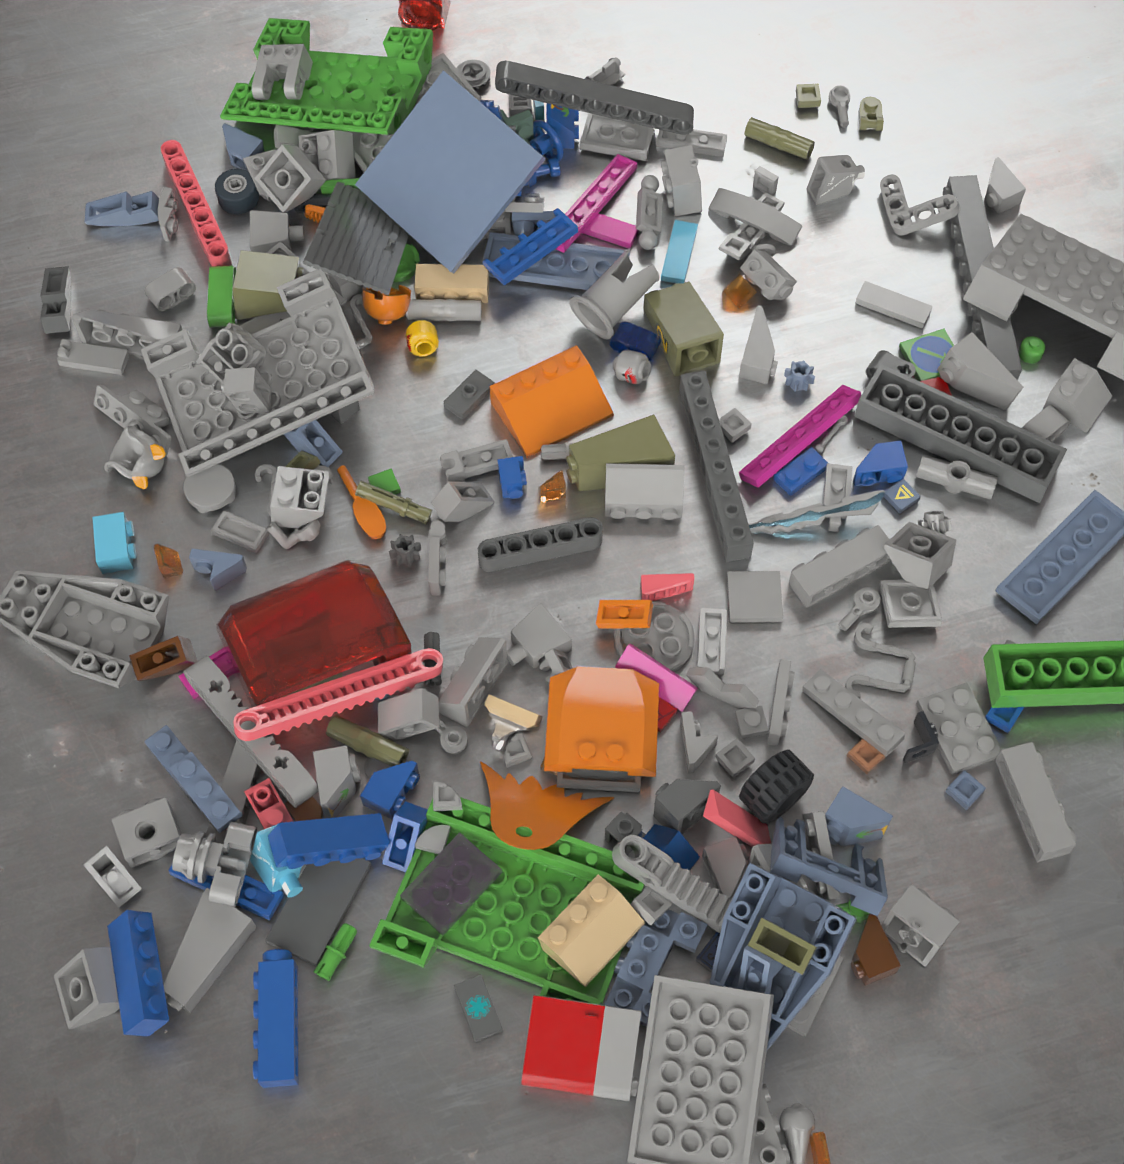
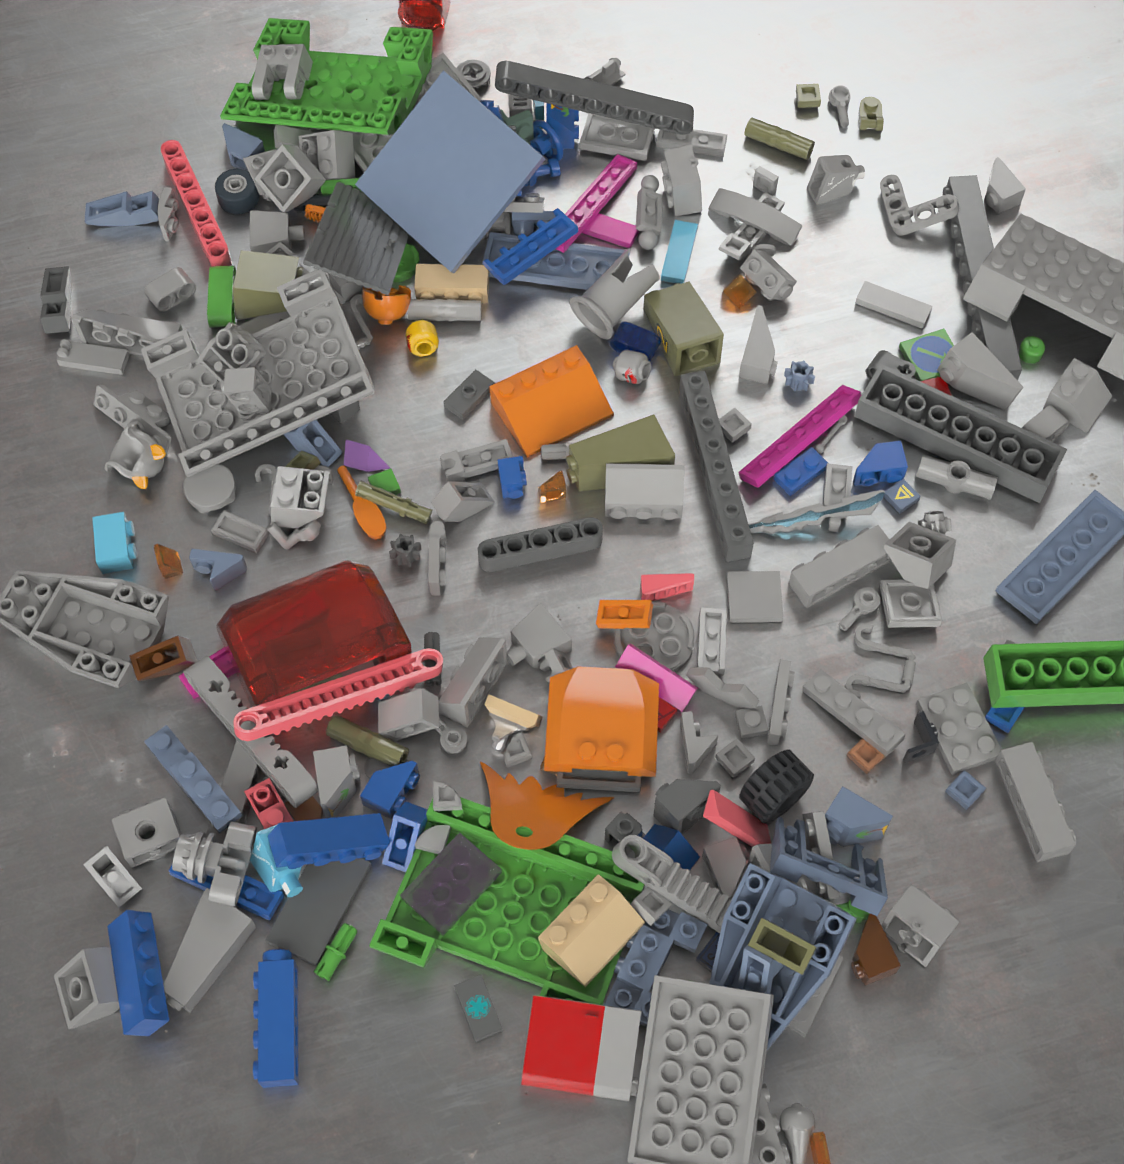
(362, 457): none -> medium lavender sticker

